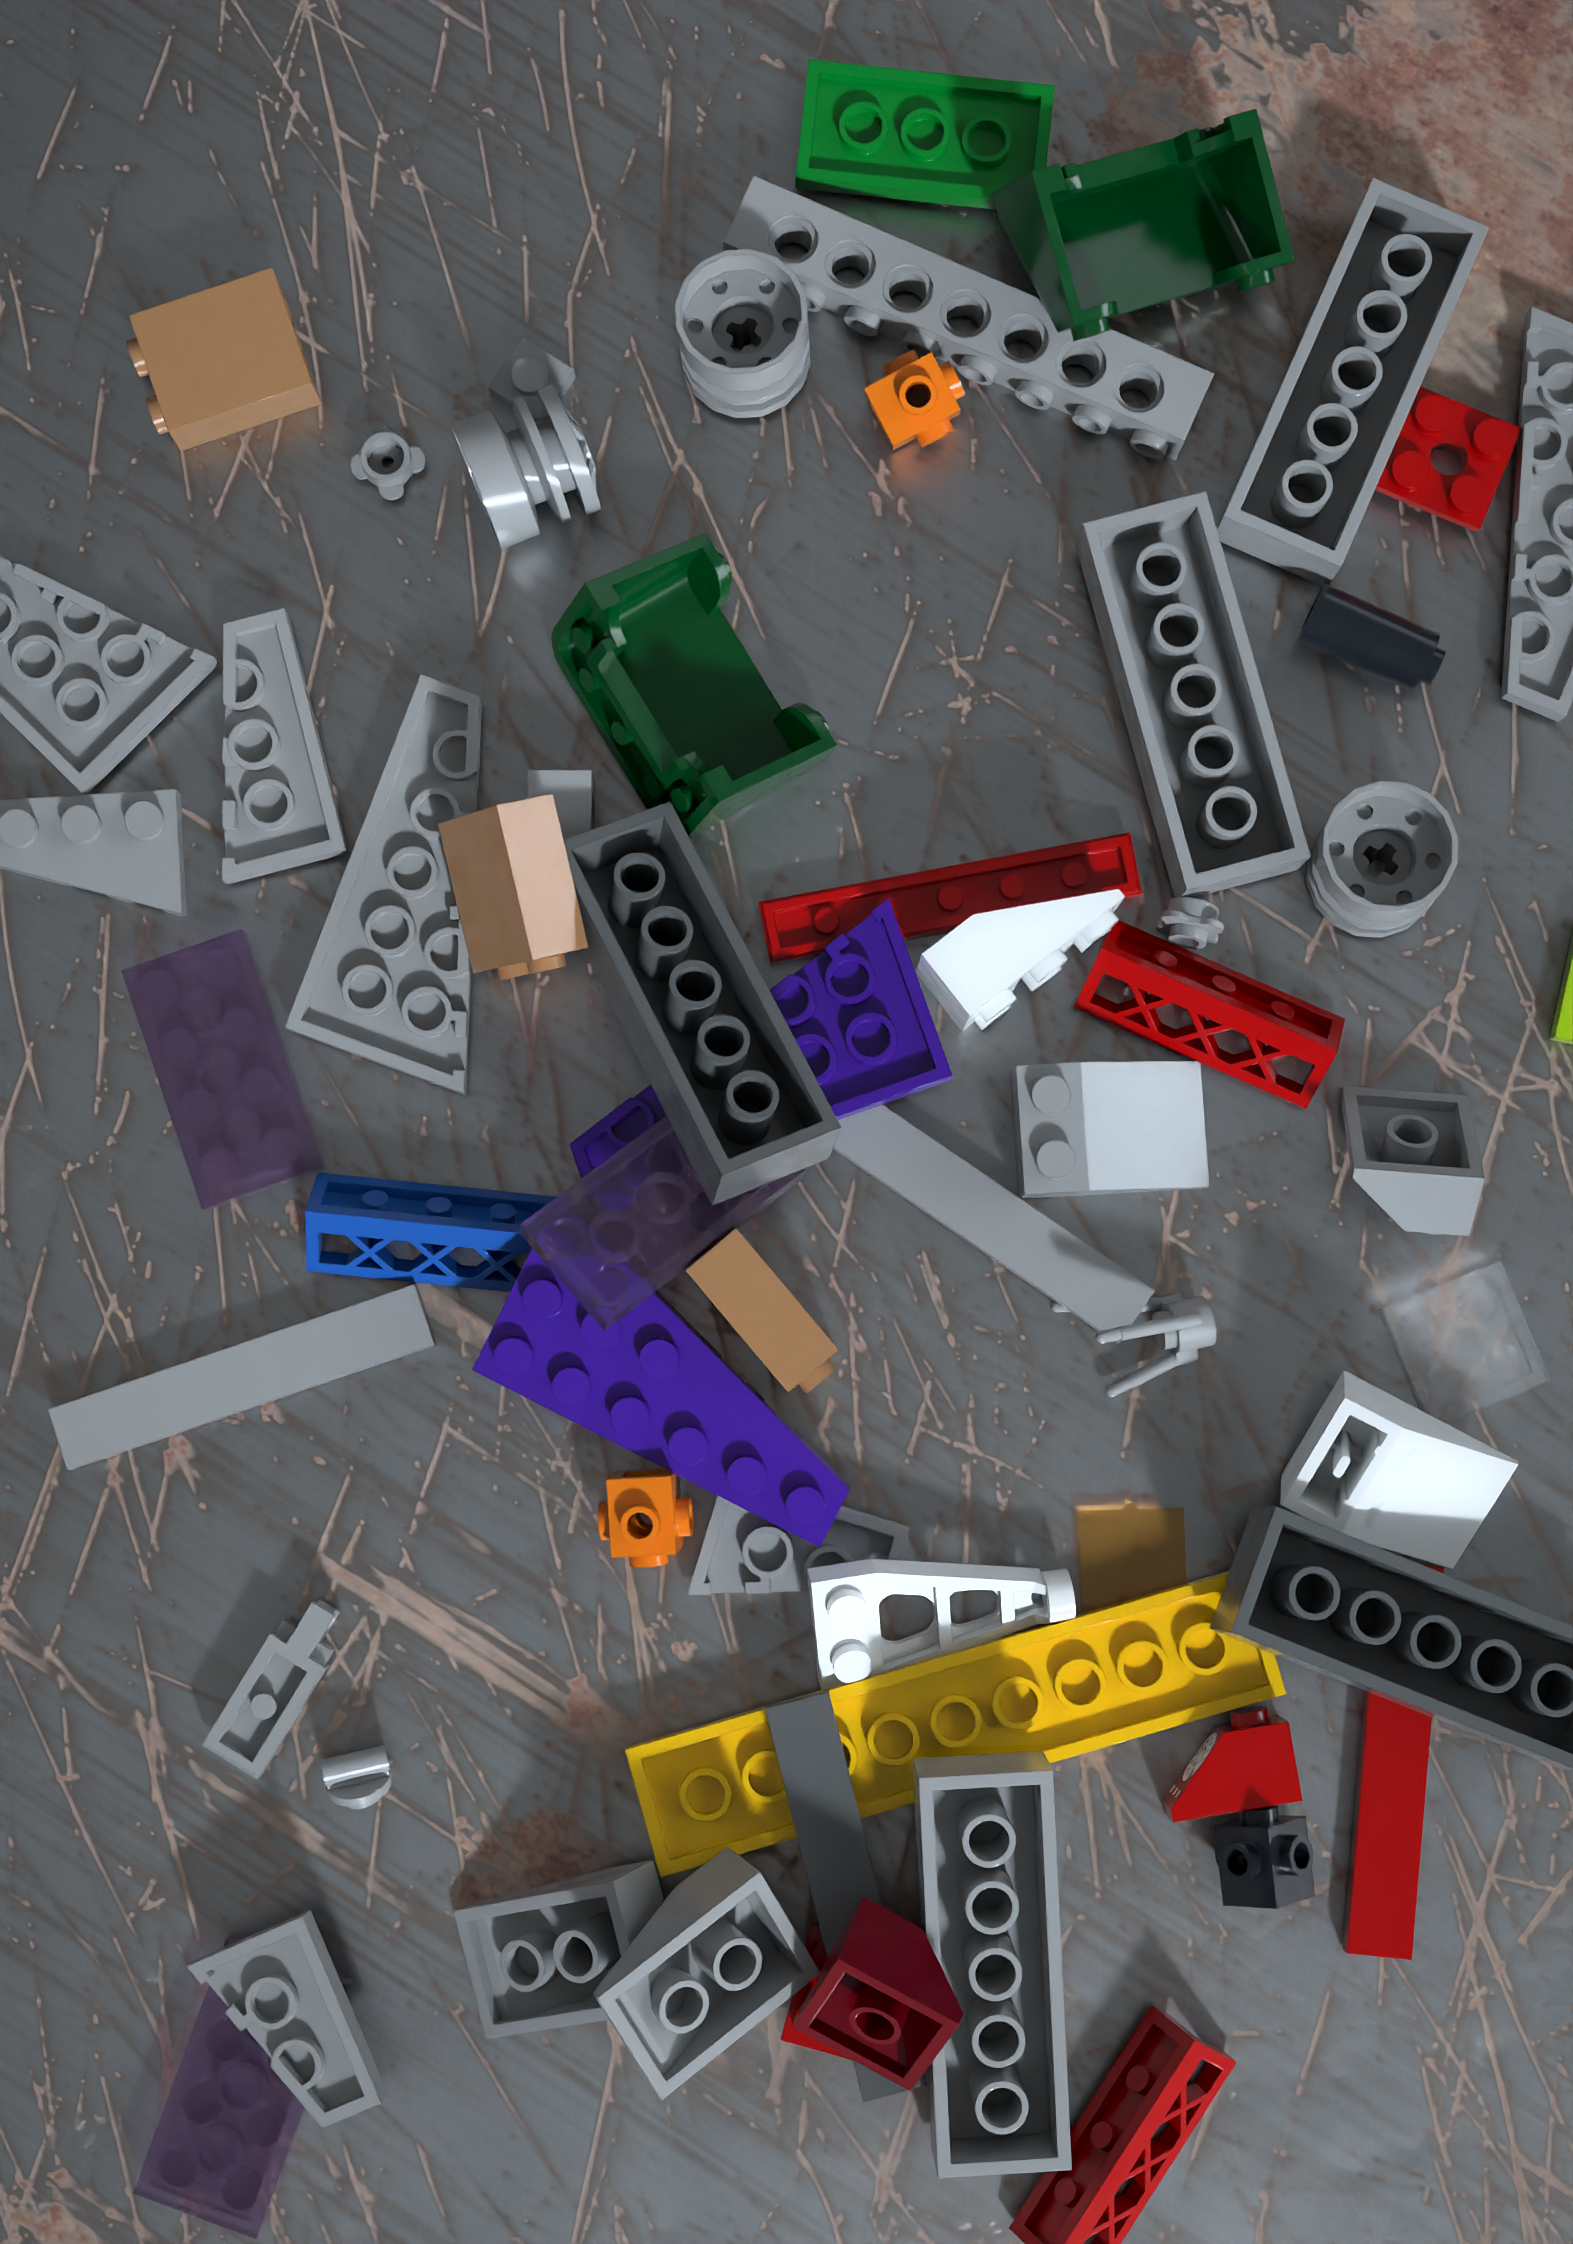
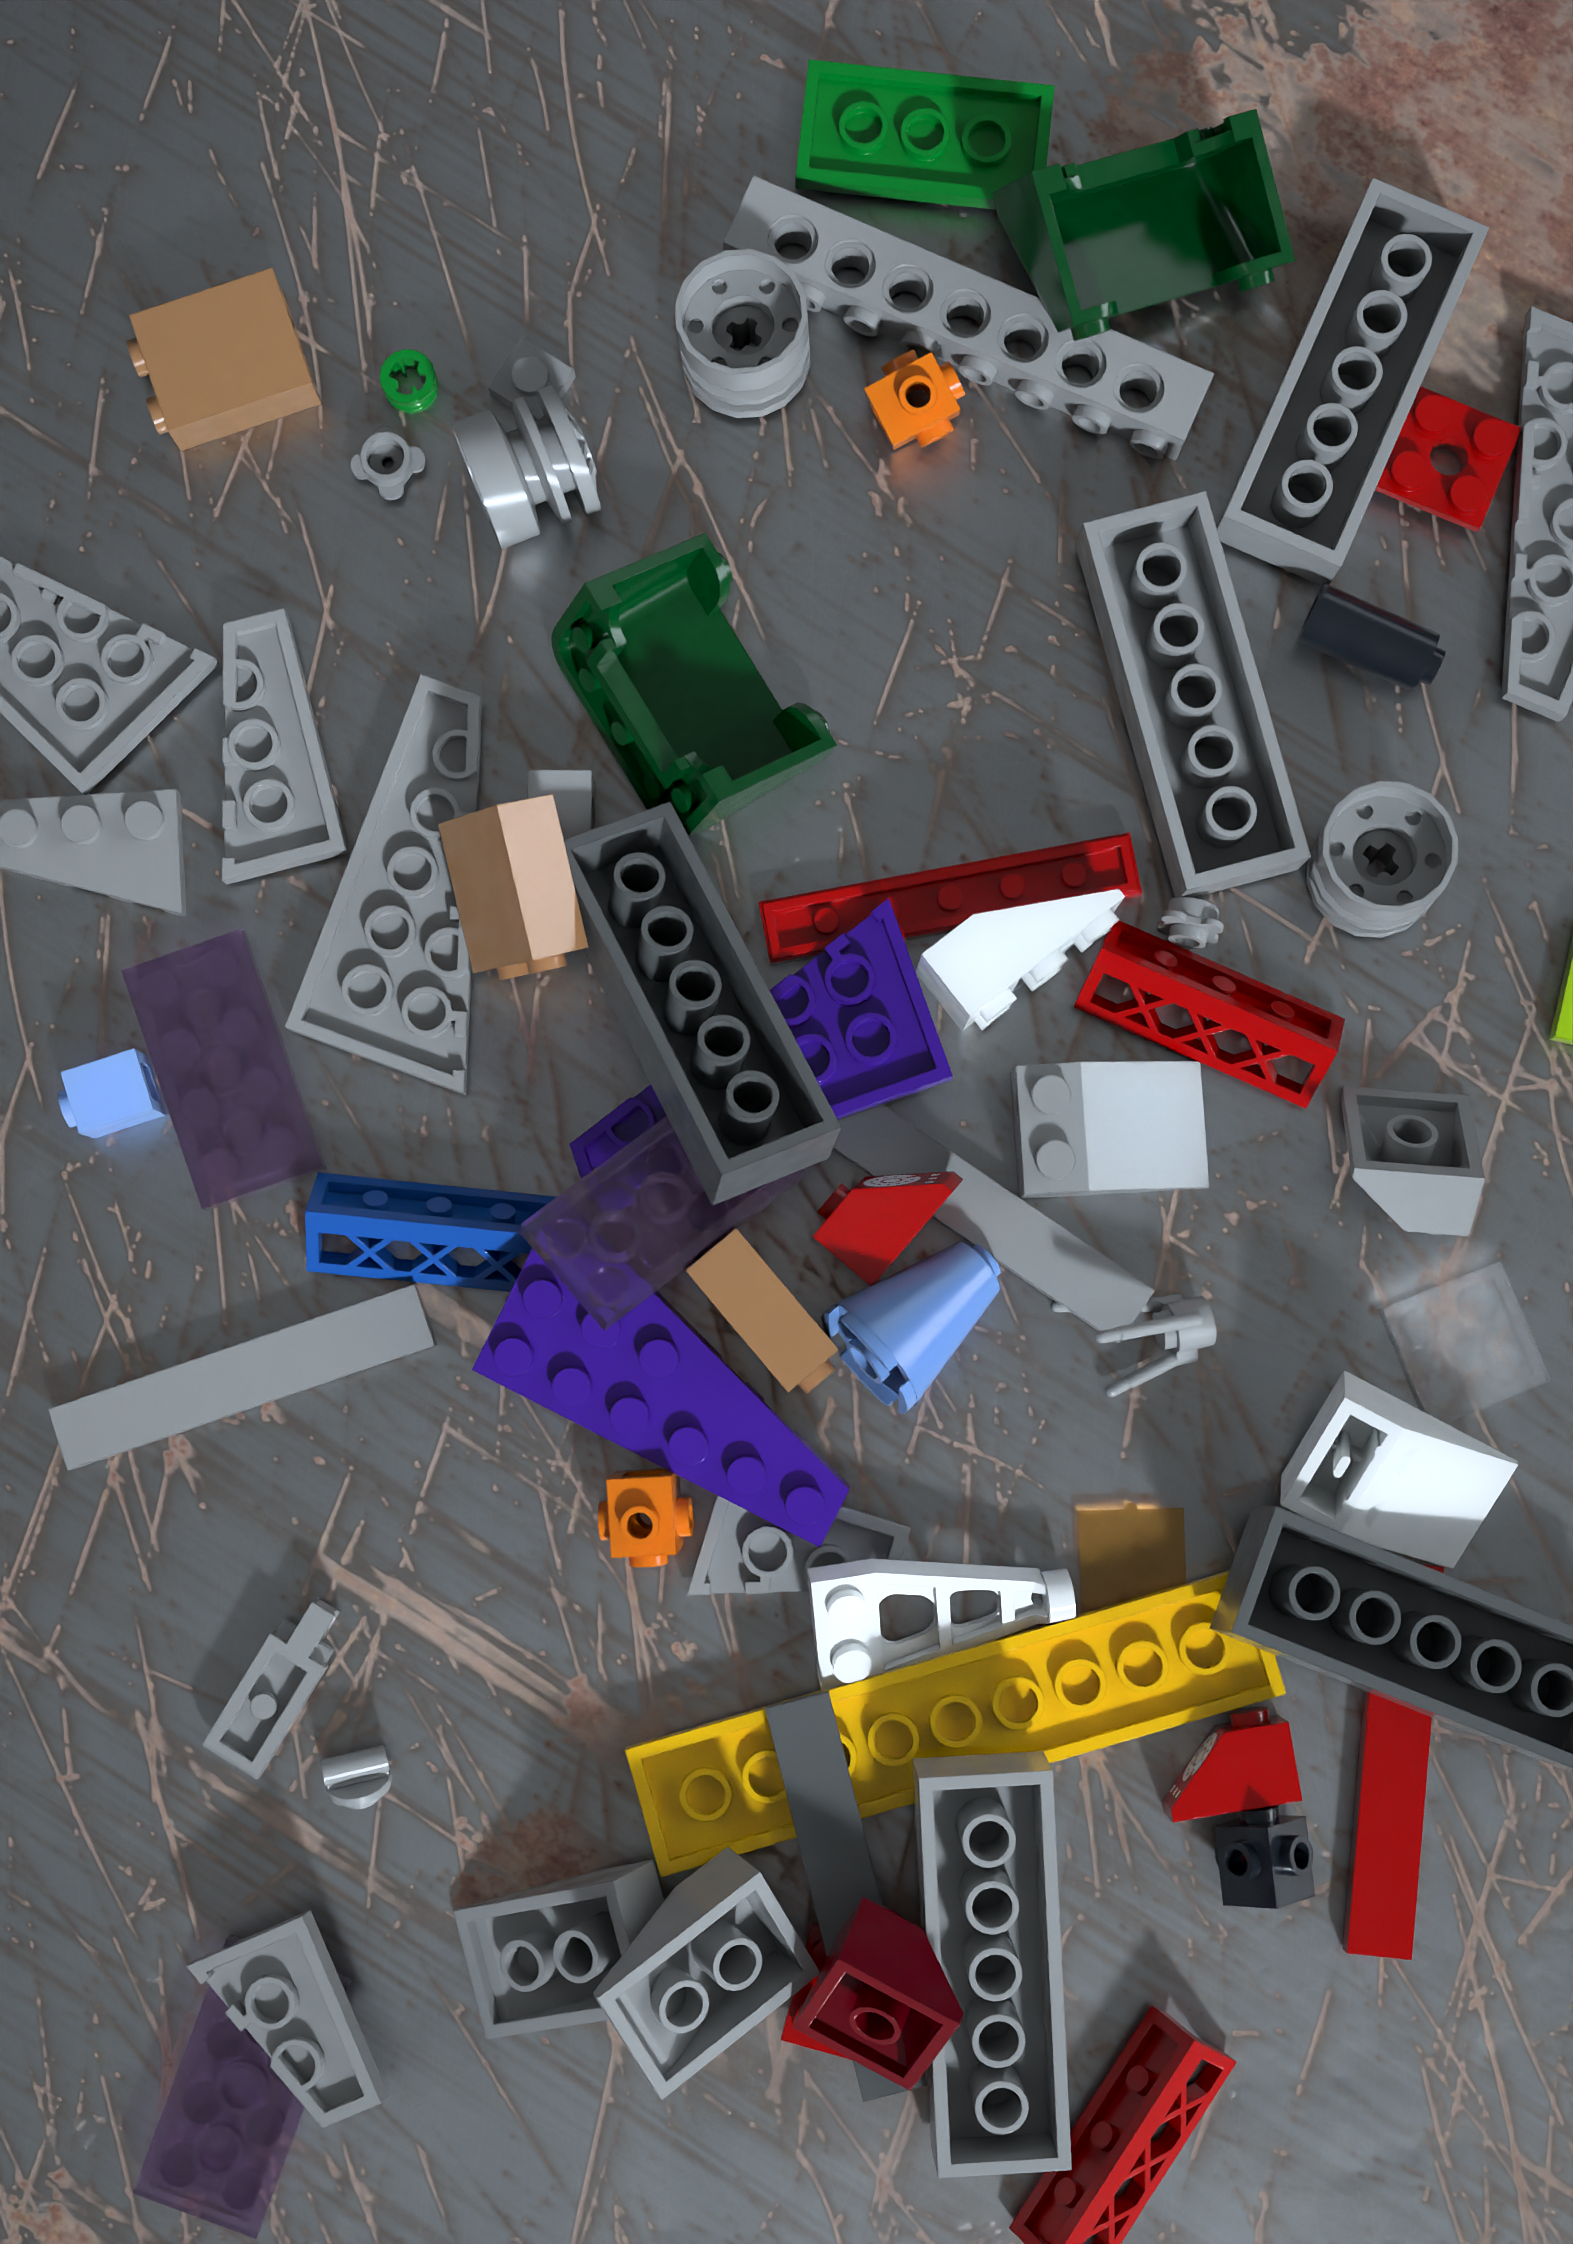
(110, 1094): none -> light blue brick
(399, 363): none -> green bush
(881, 1218): none -> red slope
(913, 1321): none -> medium blue cone

